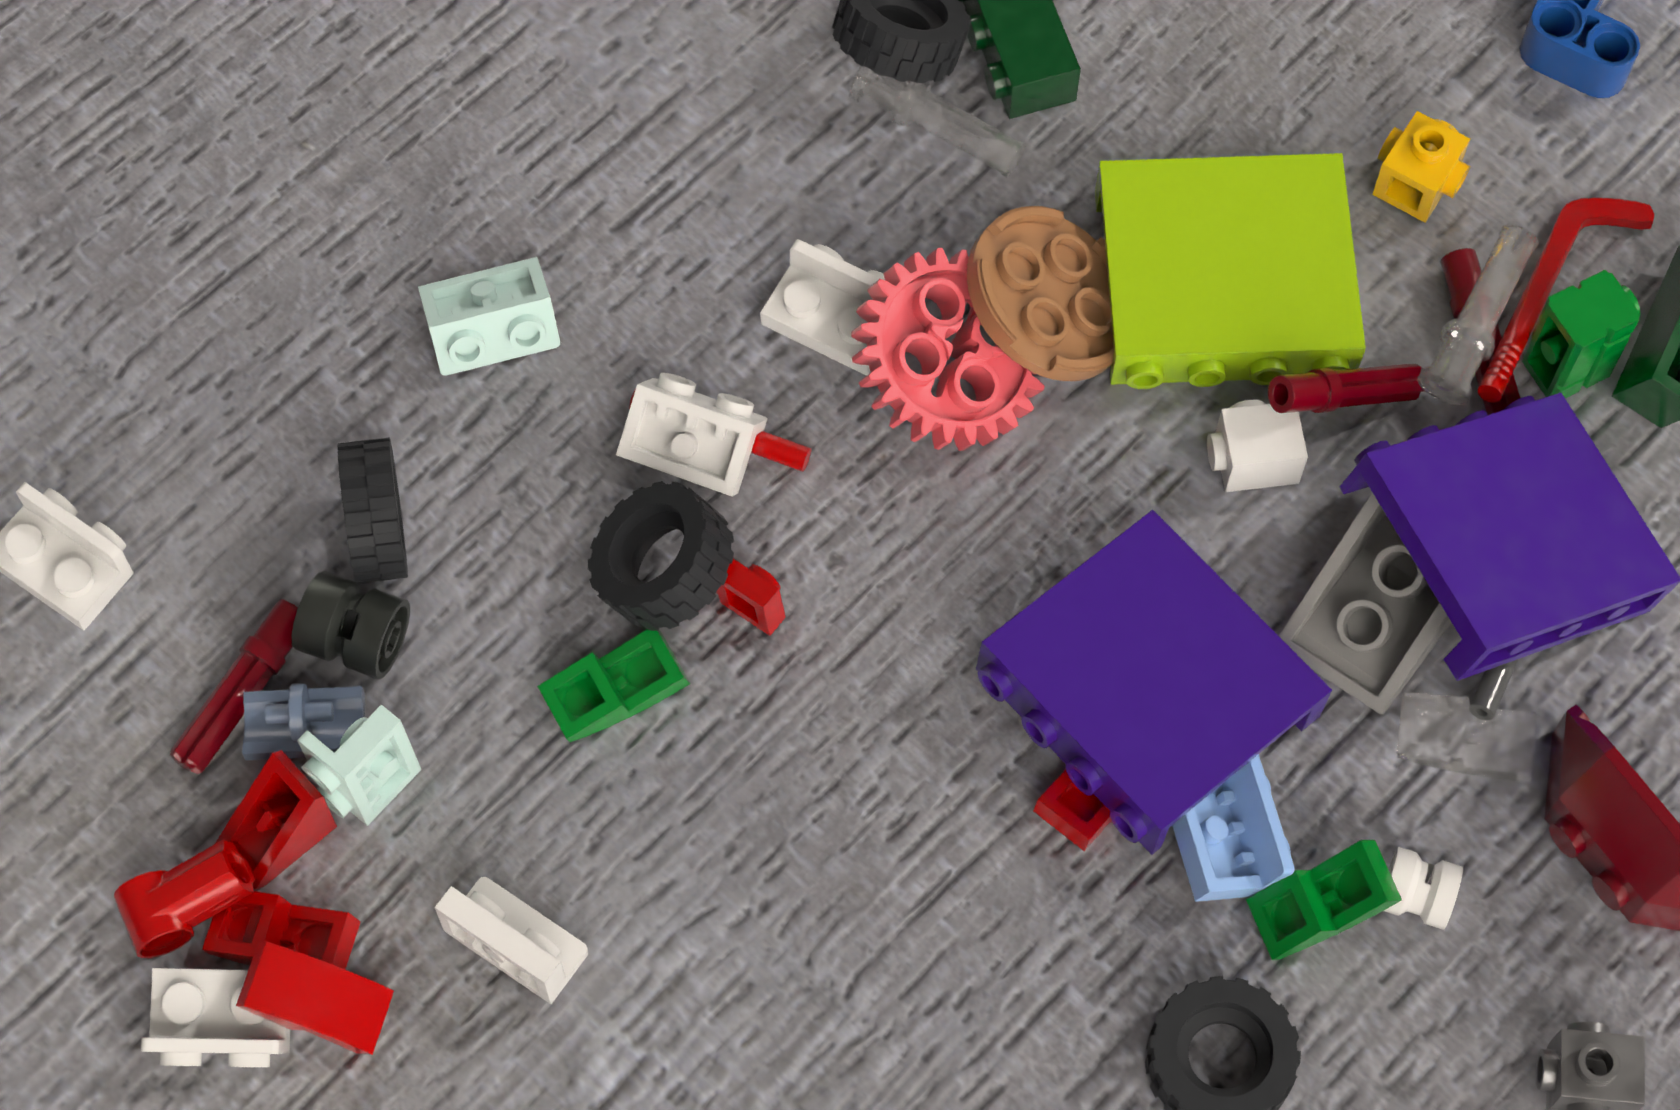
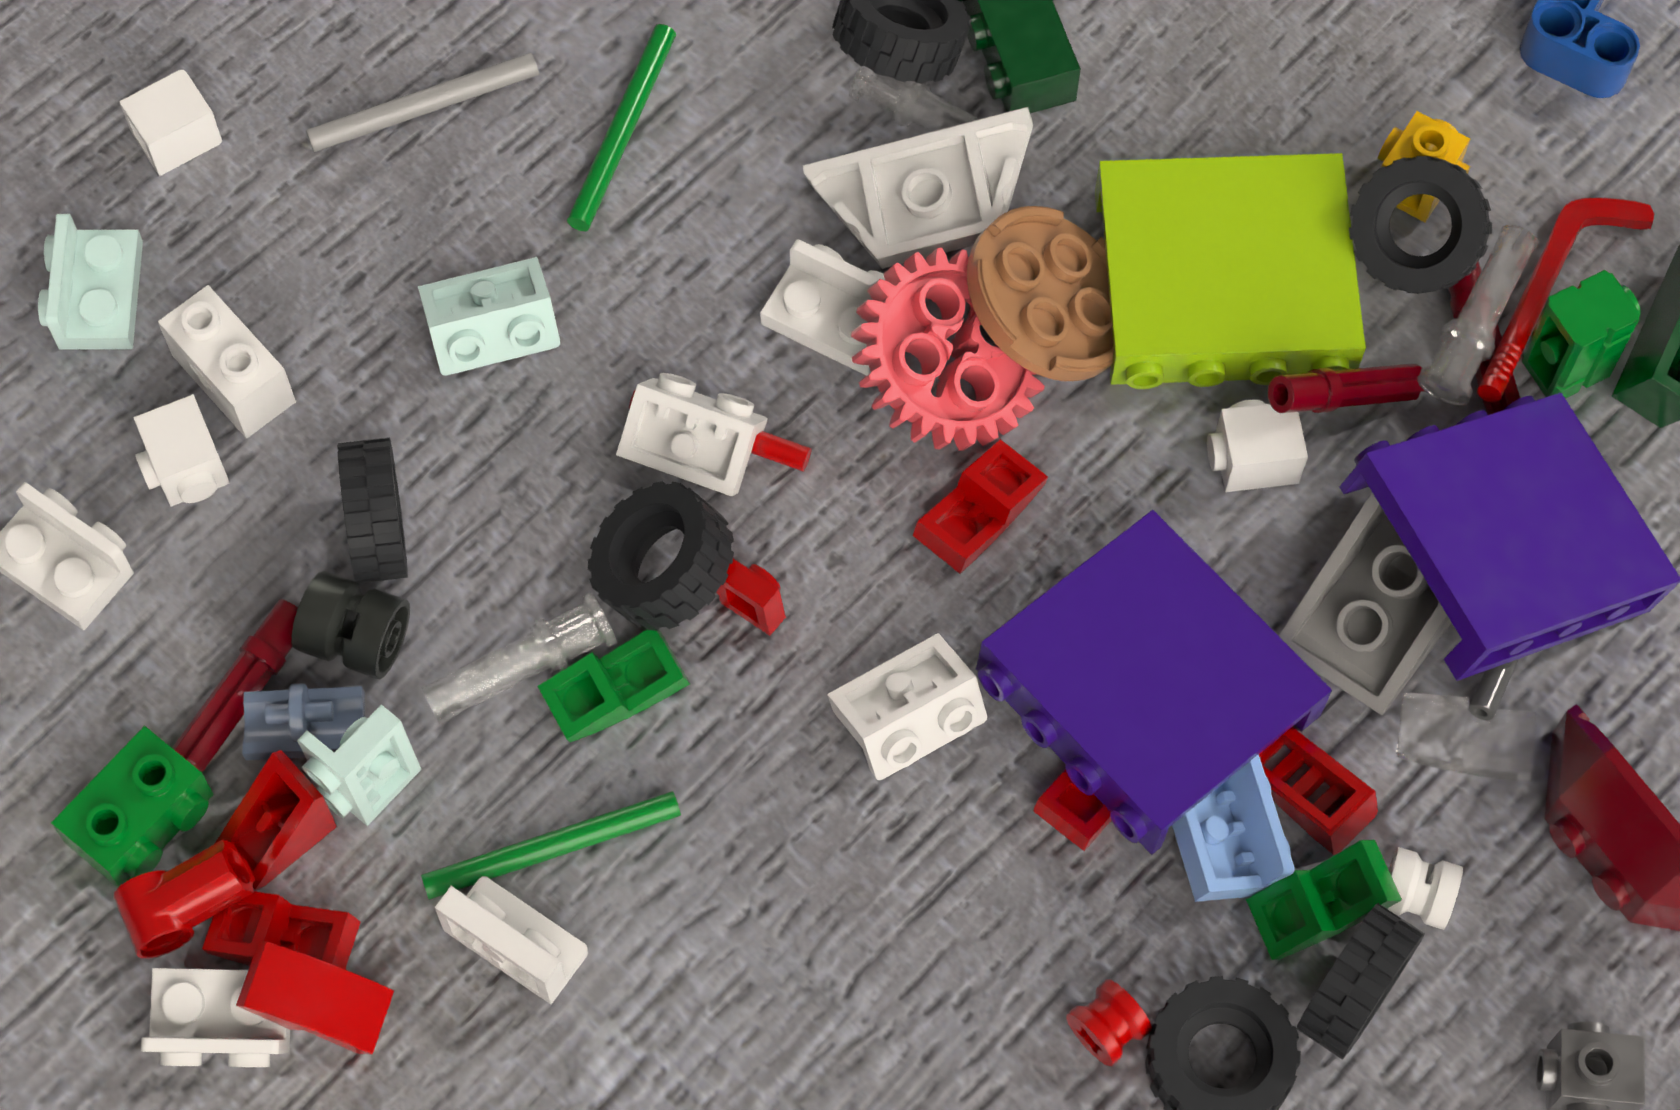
(91, 286): none -> light aqua bracket
(134, 808): none -> green brick
(171, 121): none -> white panel
(179, 452): none -> white brick
(227, 361): none -> white brick
(422, 102): none -> light grey bar
(545, 647): none -> clear pin
(552, 844): none -> green bar
(621, 128): none -> green bar
(910, 705): none -> white bracket
(927, 187): none -> white wing
(980, 507): none -> red slope
(1109, 1022): none -> red wheel
(1348, 820): none -> red slope
(1359, 980): none -> black tyre
(1372, 224): none -> black tyre

